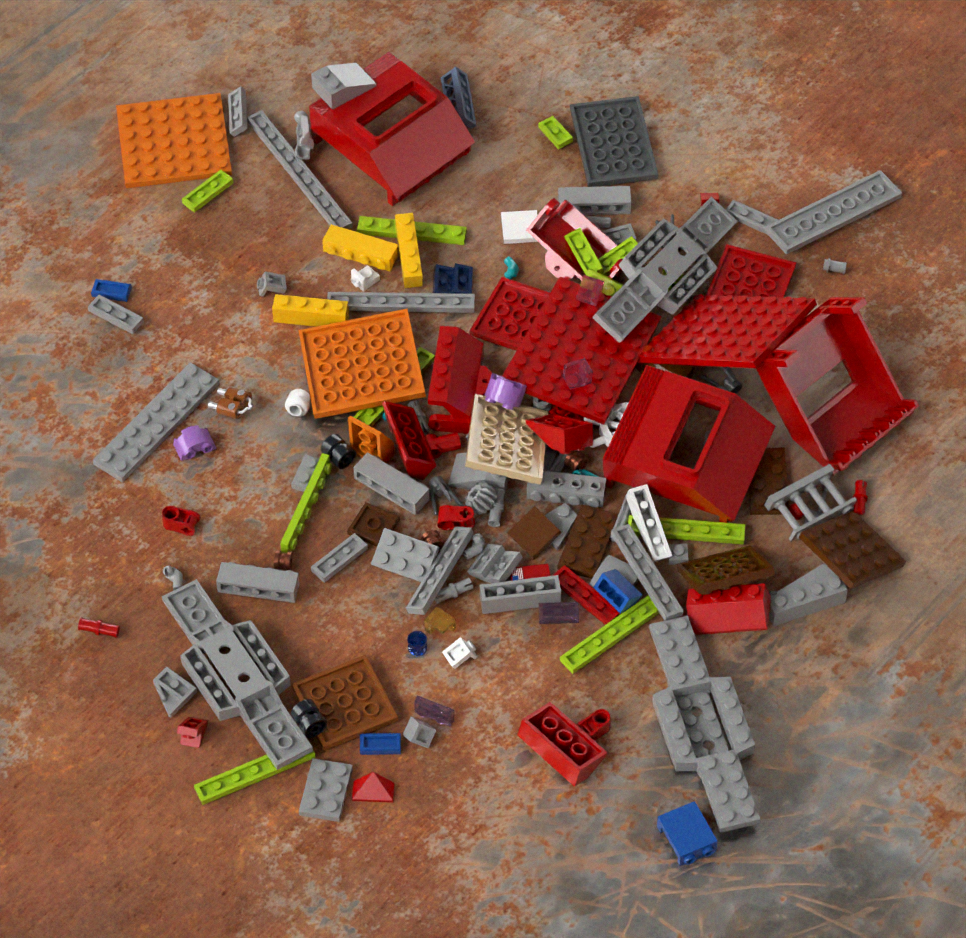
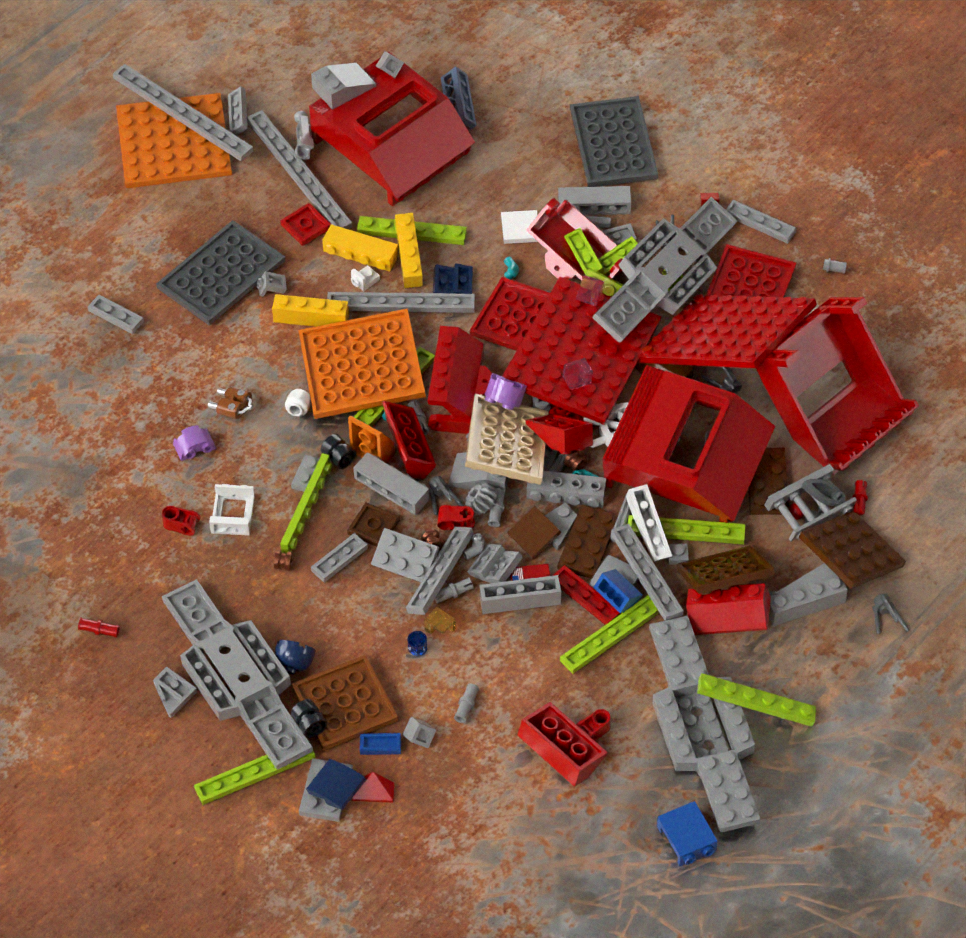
(111, 290): blue tile -> none
(155, 422): light grey plate -> none
(173, 575): light grey arm -> none
(183, 112): none -> light grey plate
(192, 731): red slope -> none
(207, 191): lime plate -> none
(220, 272): none -> dark grey plate
(232, 525): none -> white window
(258, 582): light grey brick -> none
(294, 656): none -> dark blue cylinder
(305, 224): none -> red plate
(336, 784): none -> dark blue slope
(389, 64): none -> light grey panel
(433, 710): clear purple plate -> none
(443, 443): red piece -> none
(459, 652): white bracket -> none
(466, 703): none -> light grey pin
(555, 132): lime plate -> none
(558, 613): clear purple plate -> none
(756, 699): none -> lime plate
(824, 491): none -> dark grey arm
(833, 212): light grey plate -> none
(884, 606): none -> dark grey plant

